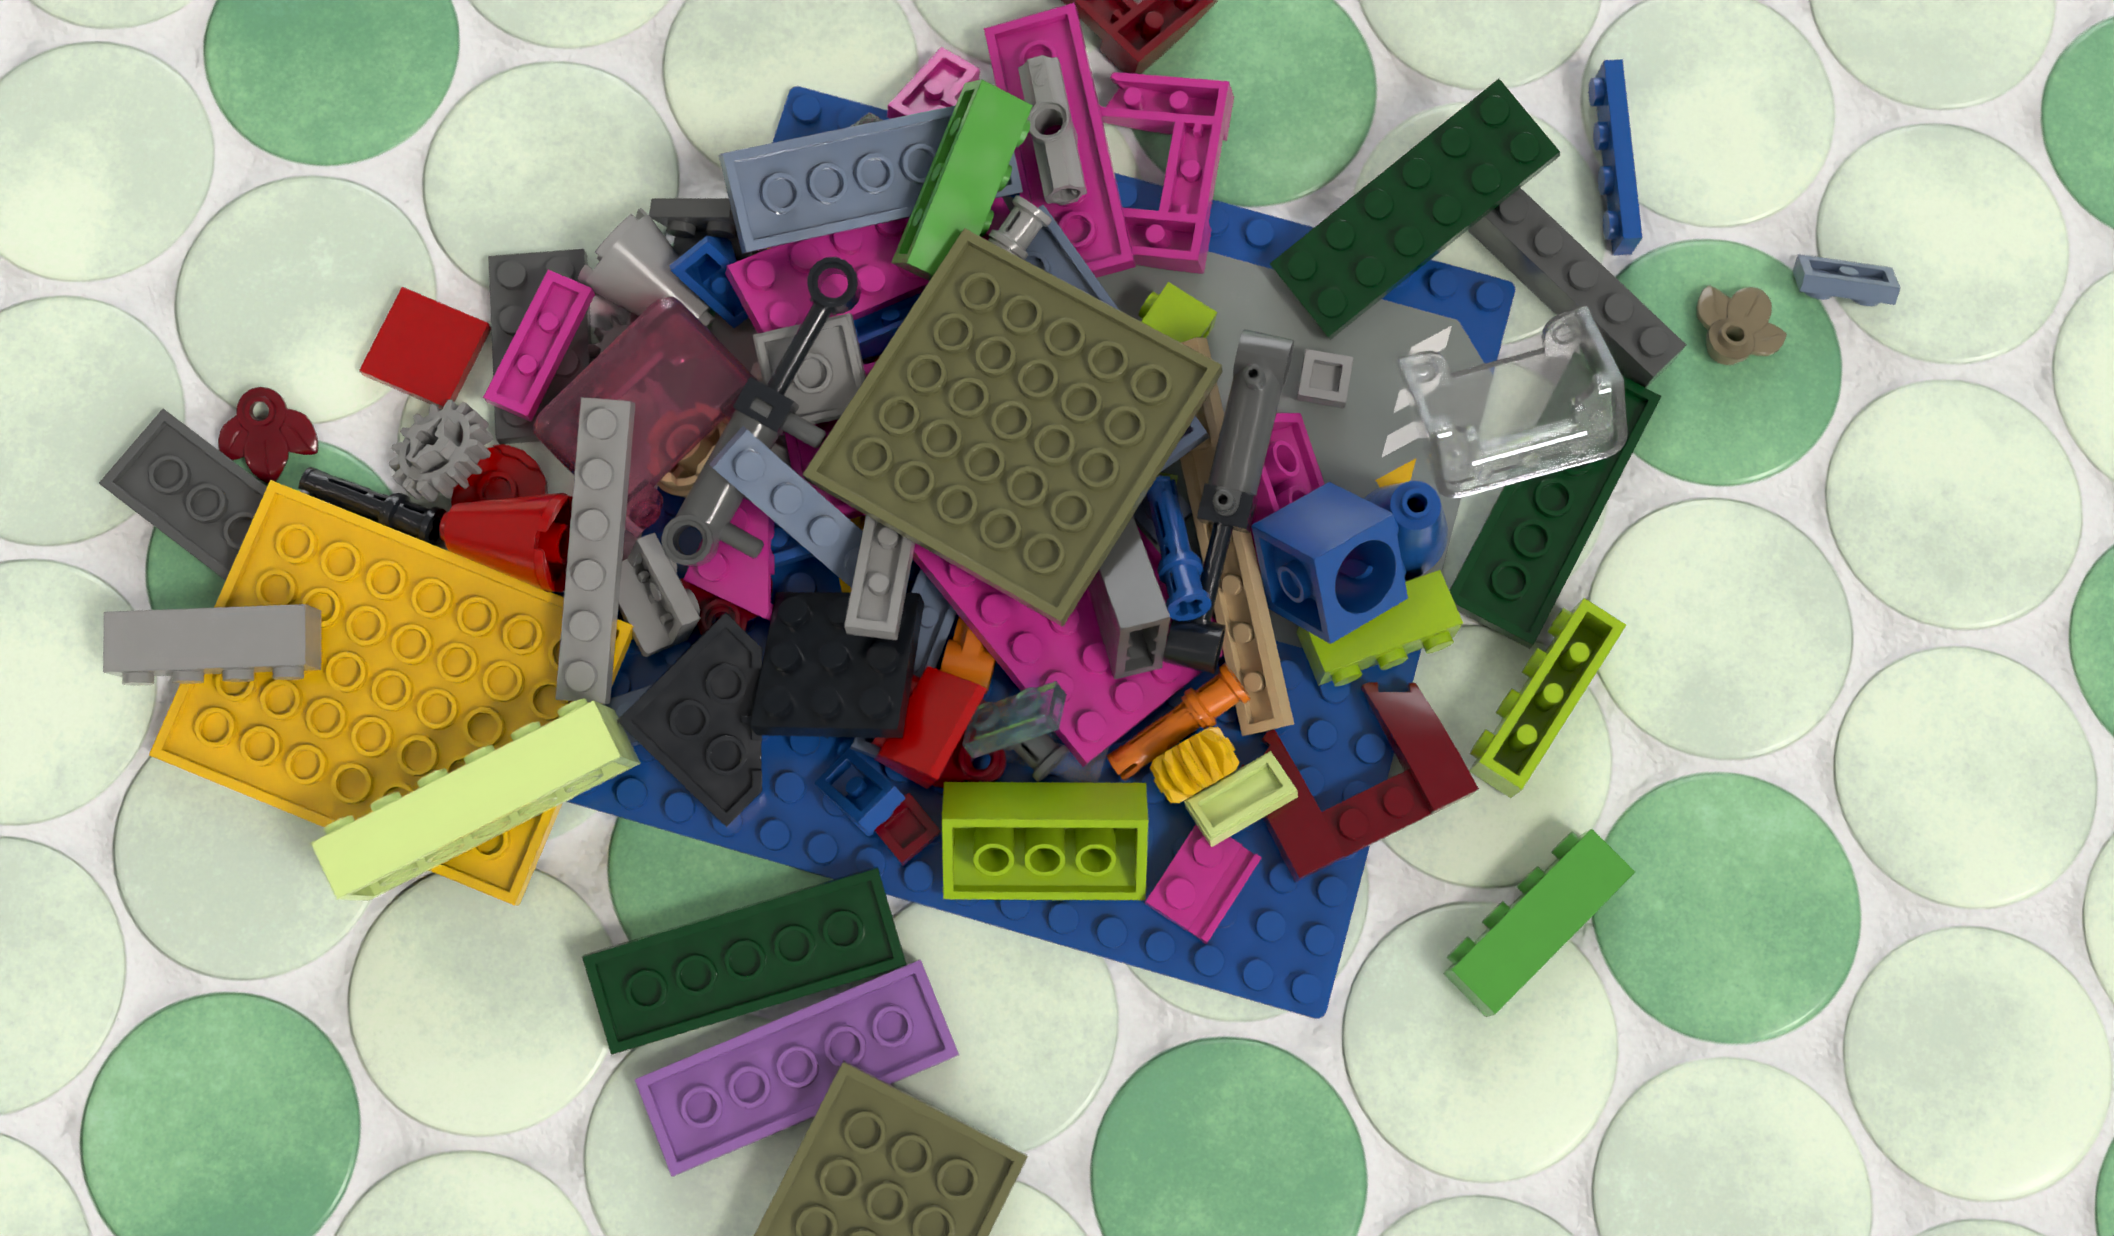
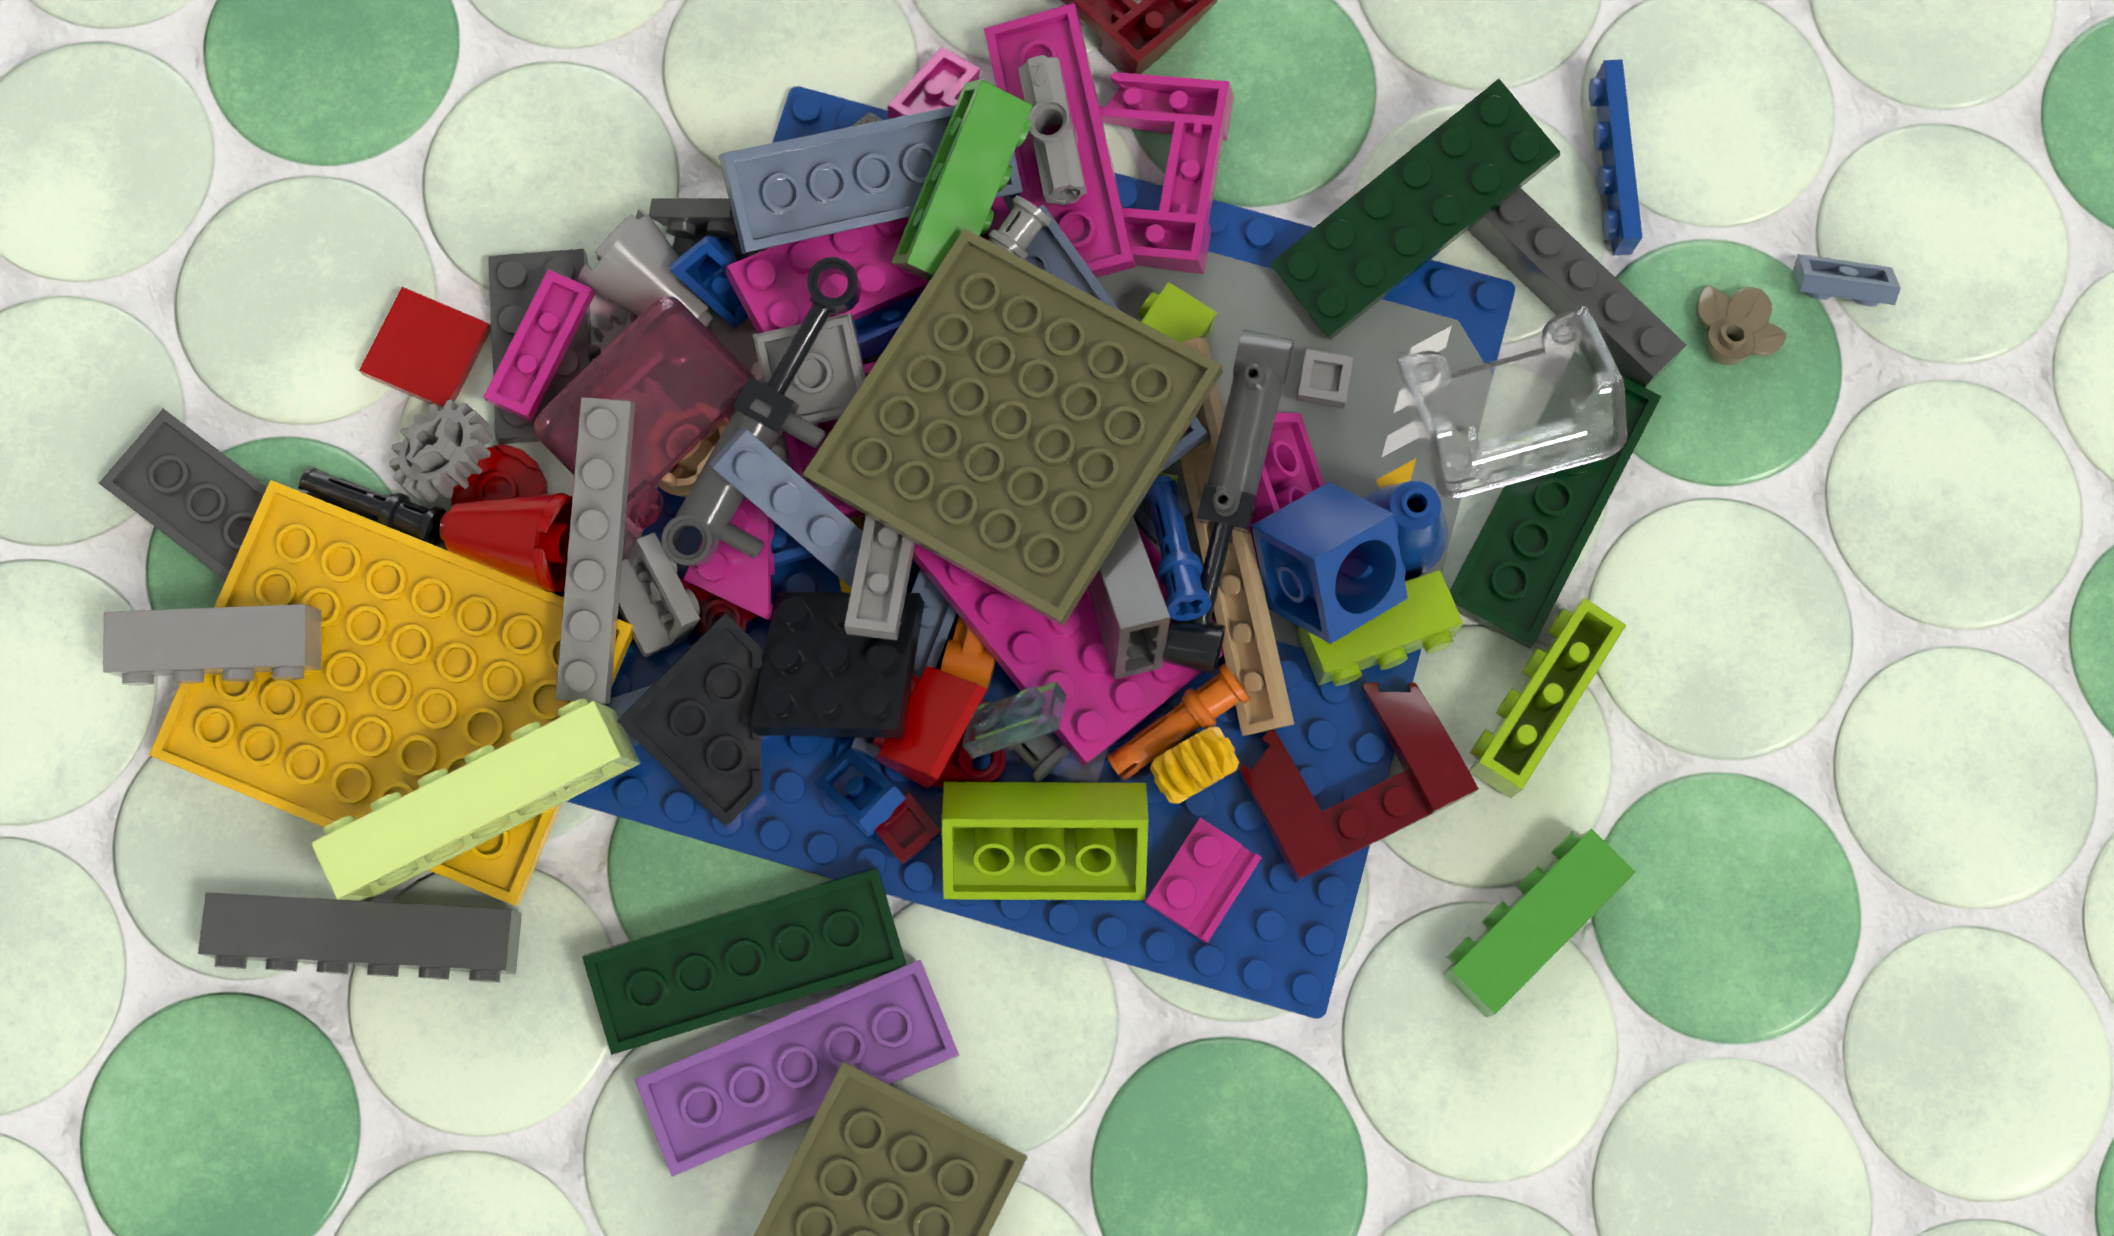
(267, 441): dark red plate -> none
(360, 934): none -> dark grey brick
(1241, 798): yellowish green tile -> none

